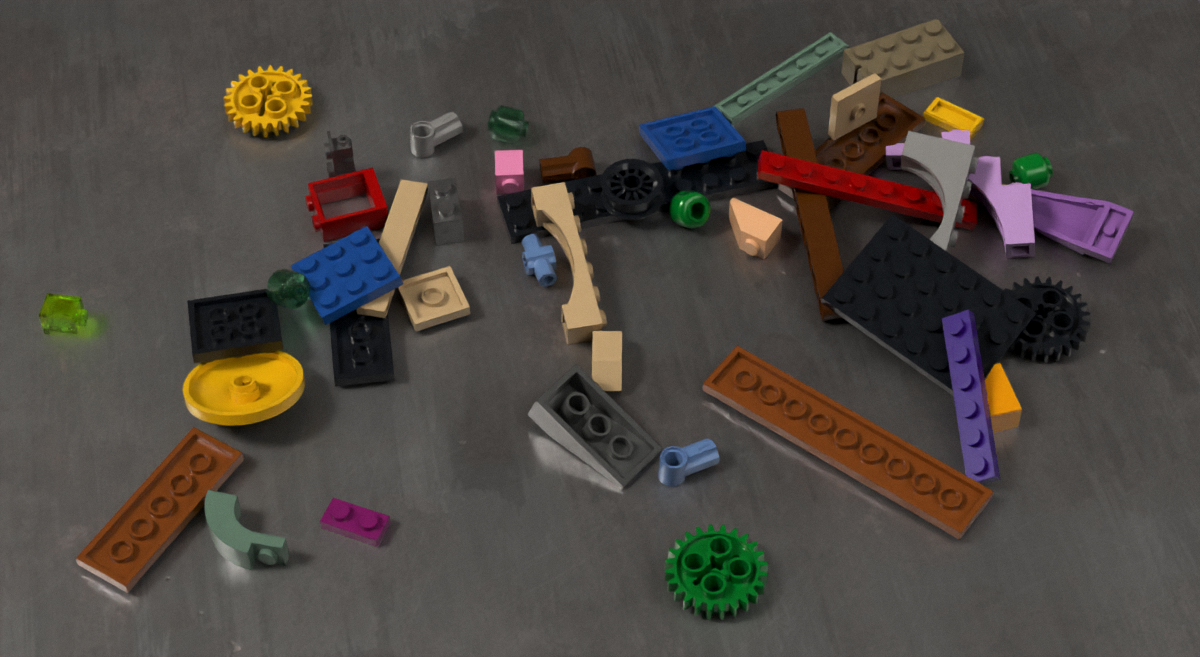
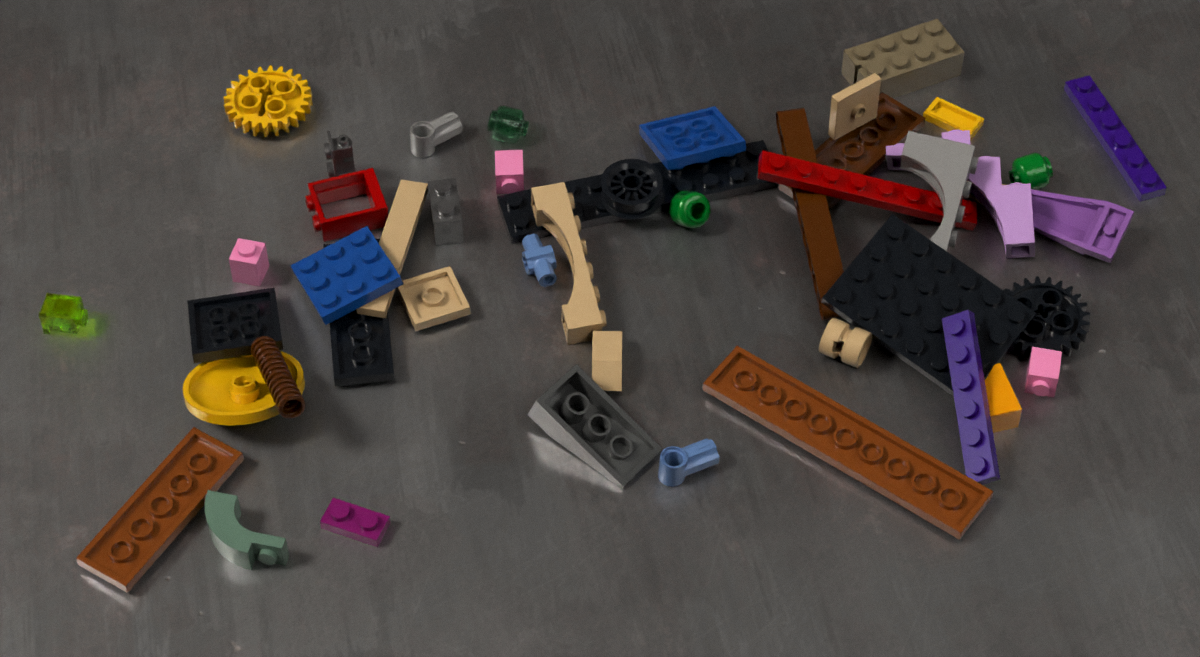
(249, 262): none -> bright pink brick
(277, 377): none -> reddish brown piece
(288, 289): clear green head -> none
(574, 166): reddish brown piece -> none
(716, 571): green gear -> none
(754, 229): light nougat slope -> none
(781, 78): sand green tile -> none
(845, 342): none -> tan wheel
(1043, 372): none -> bright pink brick
(1115, 138): none -> dark purple plate

